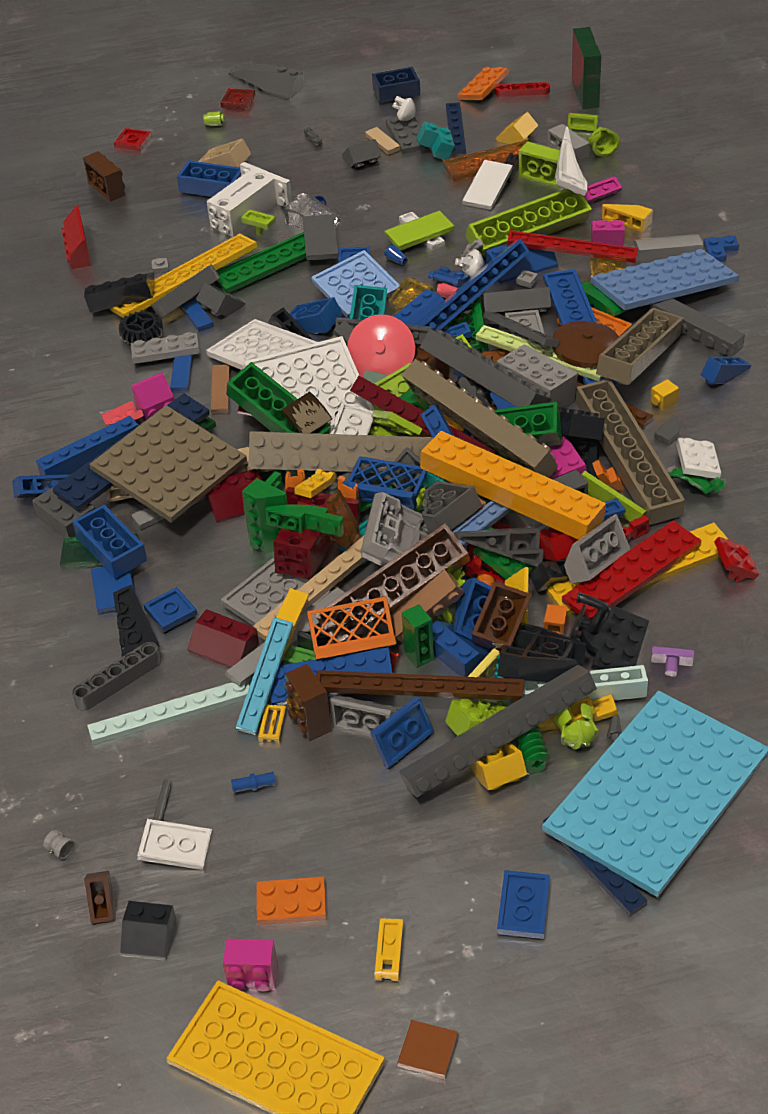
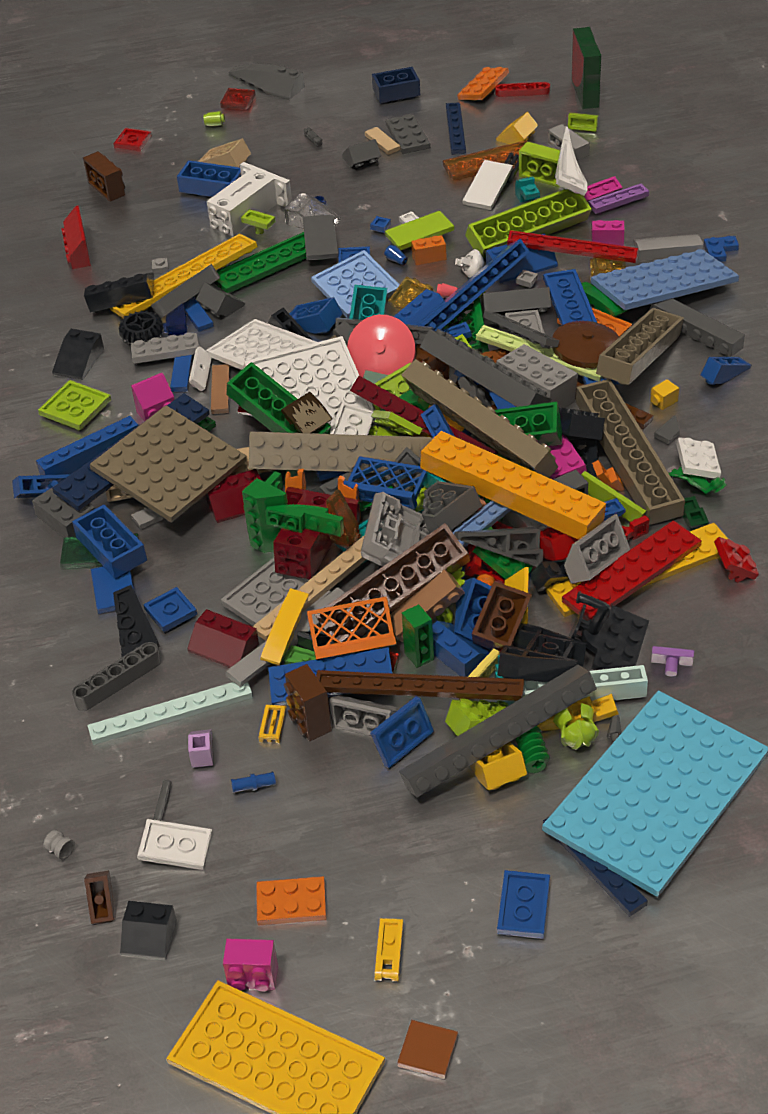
(74, 405): none -> lime plate
(78, 354): none -> black slope
(121, 412): coral bracket -> none
(176, 322): none -> clear blue slope
(200, 369): none -> white tile
(200, 748): none -> lavender slope
(264, 676): medium azure tile -> none
(315, 483): yellow plate -> none
(380, 224): none -> blue plate
(406, 108): white piece -> none
(428, 250): none -> orange brick
(436, 138): teal brick -> none
(446, 275): blue plate -> none
(471, 246): light grey axle -> none
(526, 189): none -> teal brick
(556, 618): orange brick -> none
(604, 142): lime helmet -> none
(618, 198): none -> medium lavender plate
(634, 216): yellow slope -> none
(693, 514): none -> dark green slope

